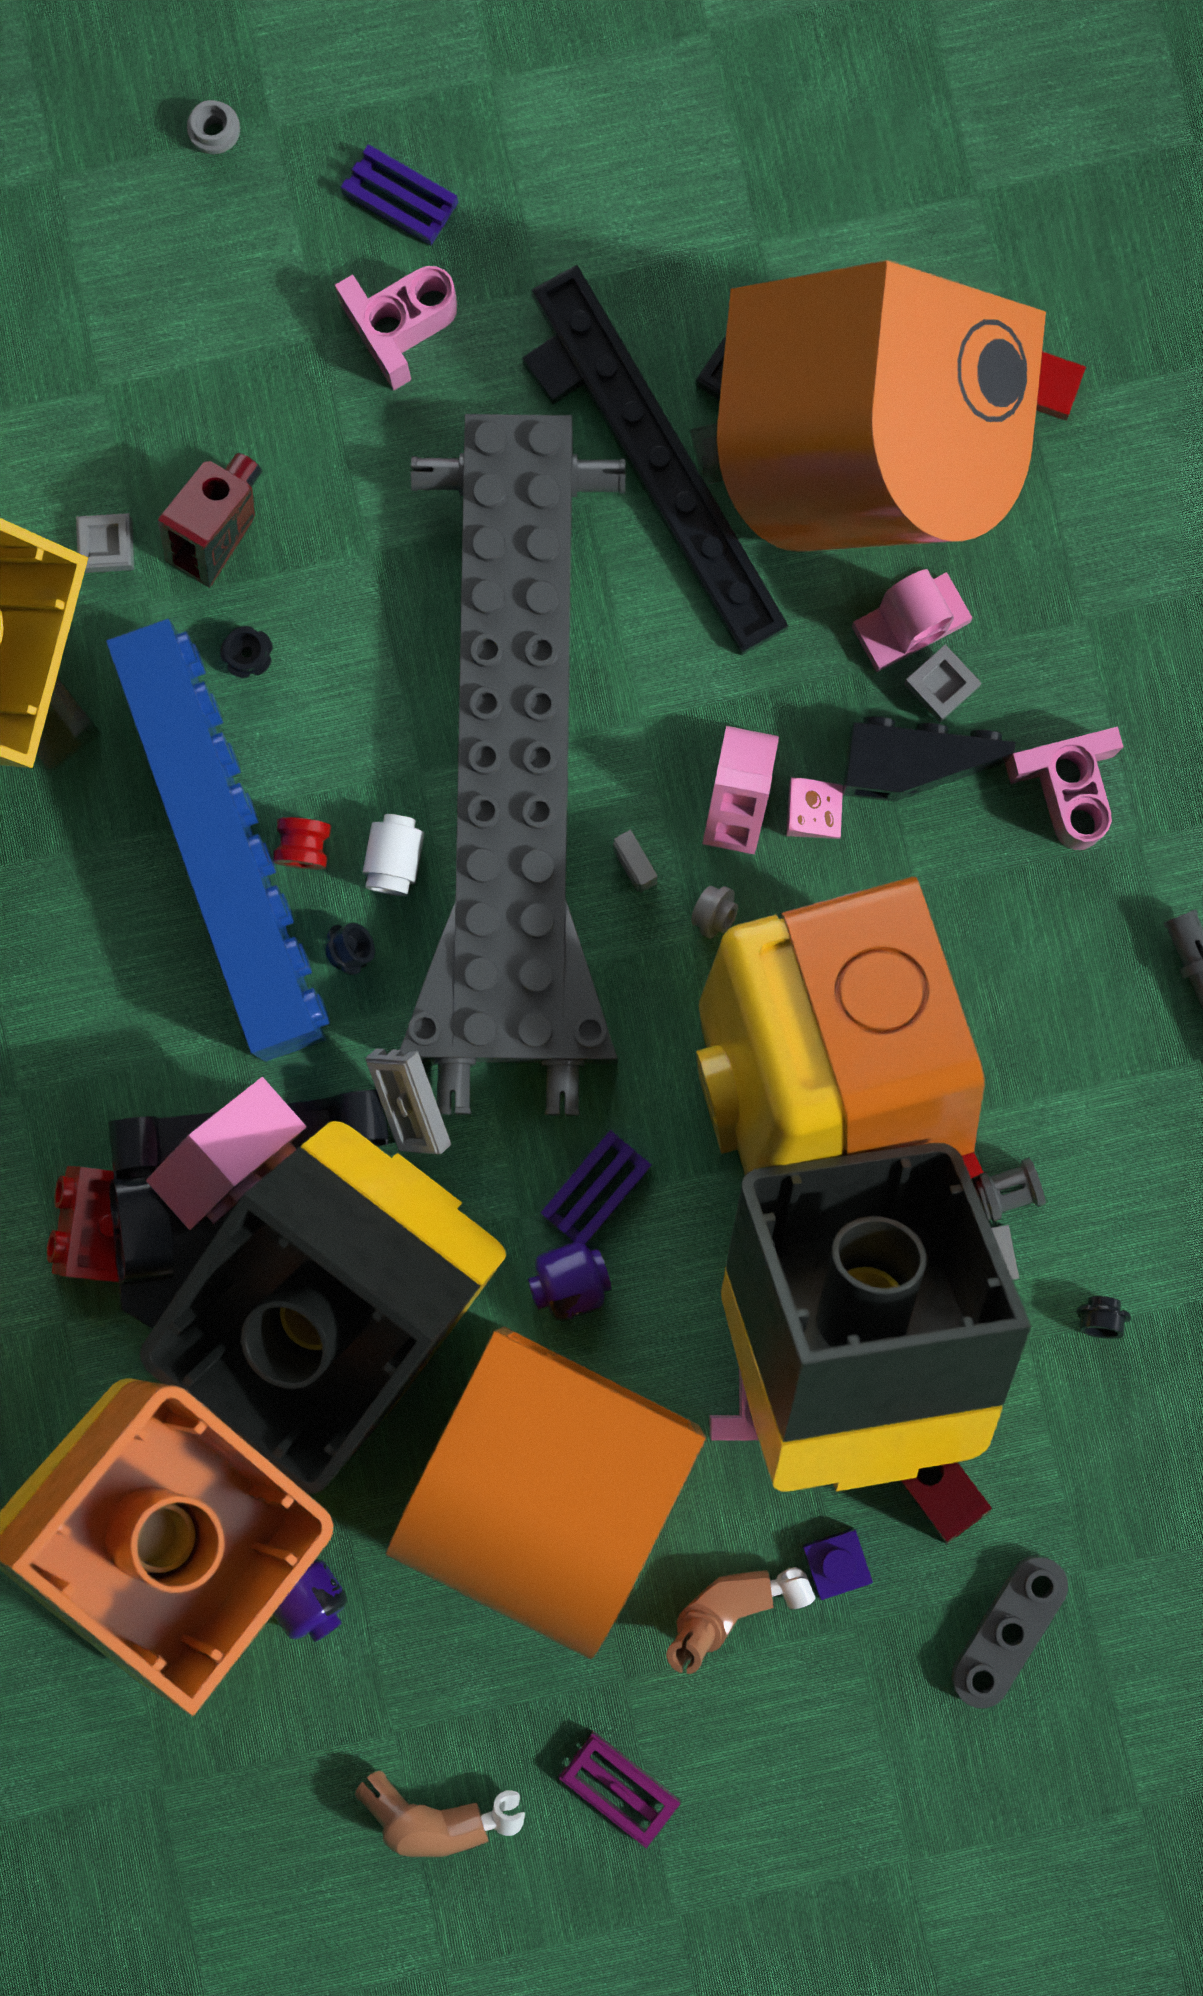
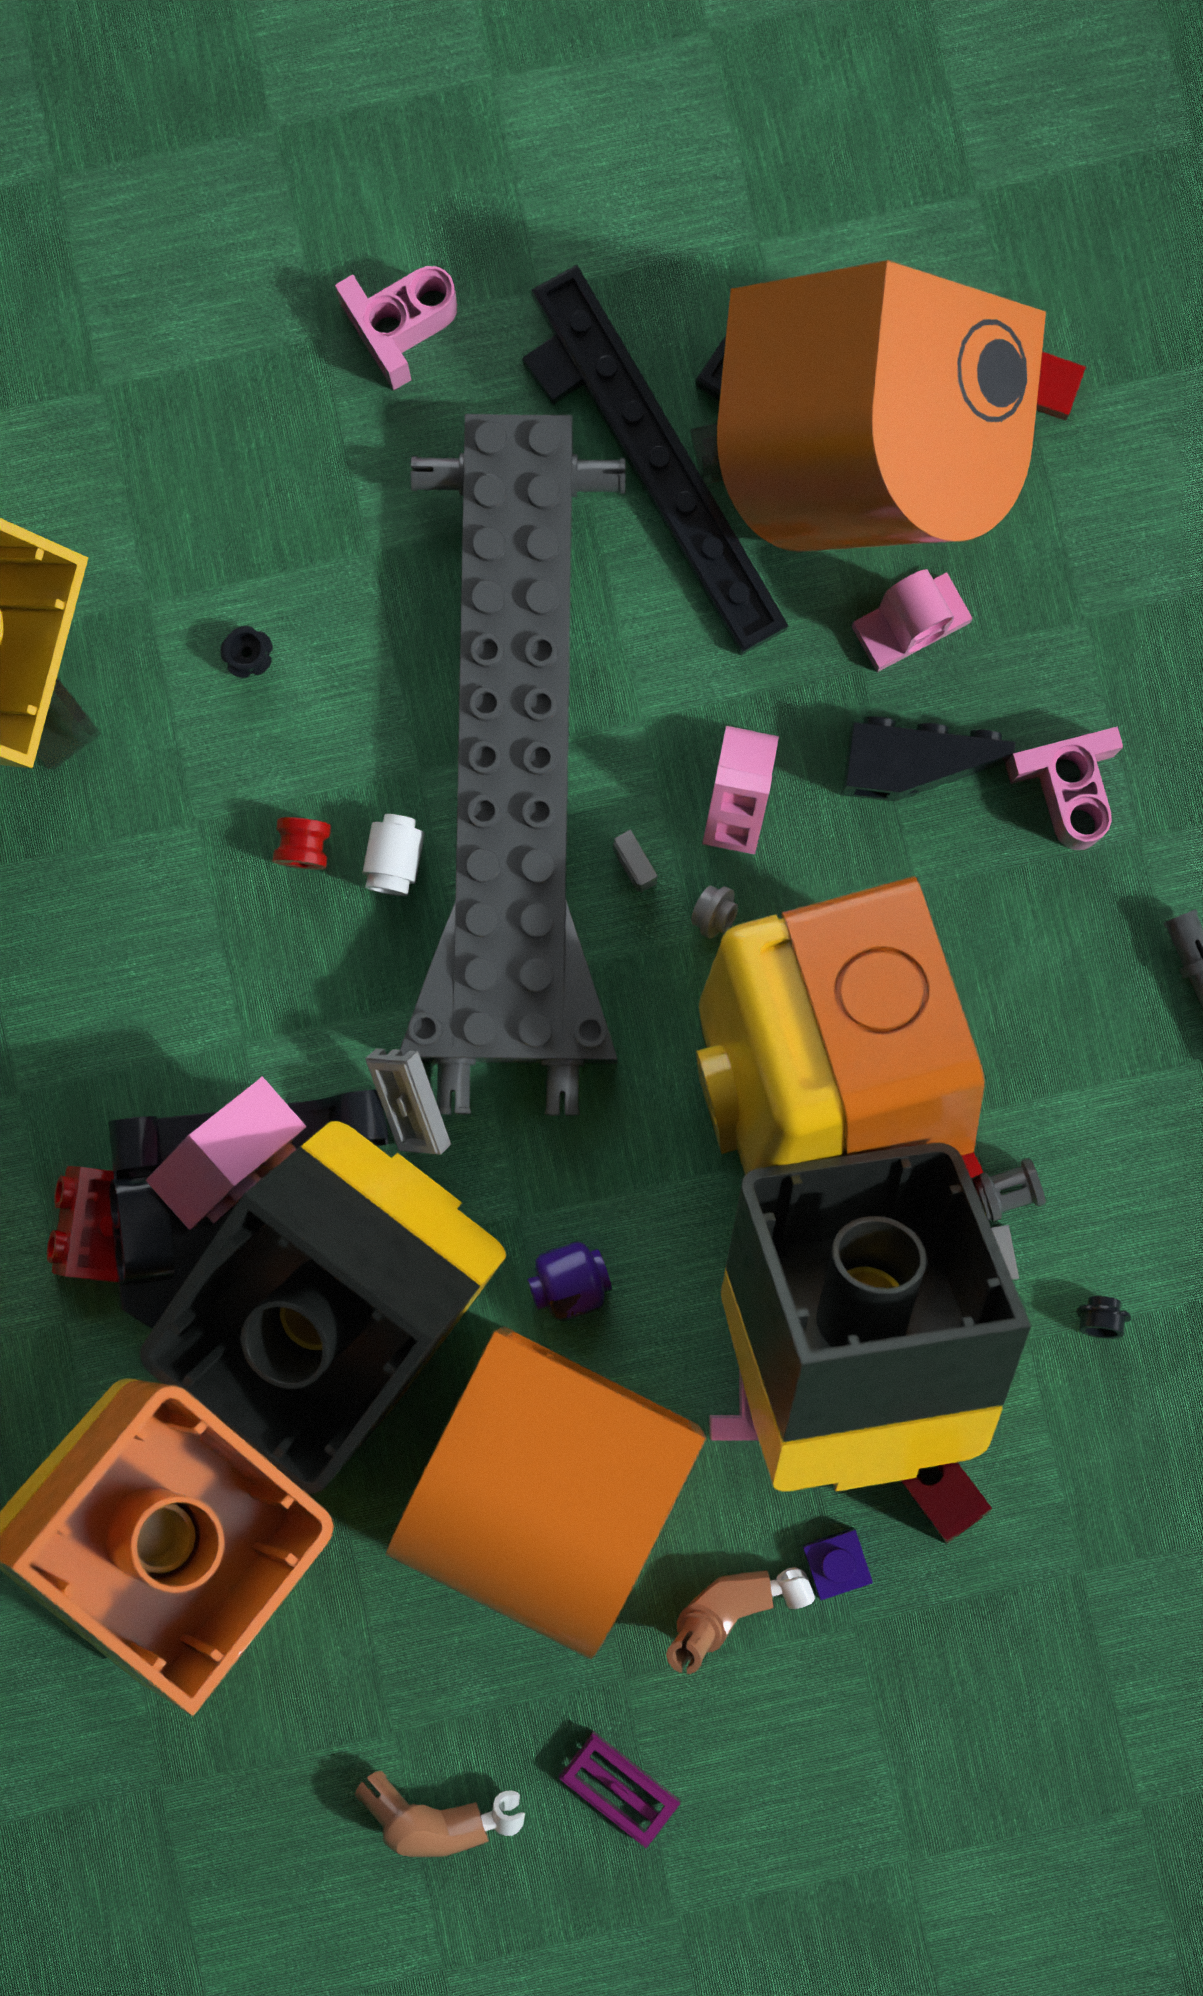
(106, 542): light grey tile -> none
(209, 518): dark red torso -> none
(210, 113): light grey plate -> none
(216, 840): blue brick -> none
(312, 1604): dark purple head -> none
(349, 947): black plate -> none
(363, 172): dark purple tile -> none
(626, 1153): dark purple tile -> none
(814, 809): bright pink slope -> none
(942, 683): light grey plate -> none
(1012, 1605): dark grey plate -> none

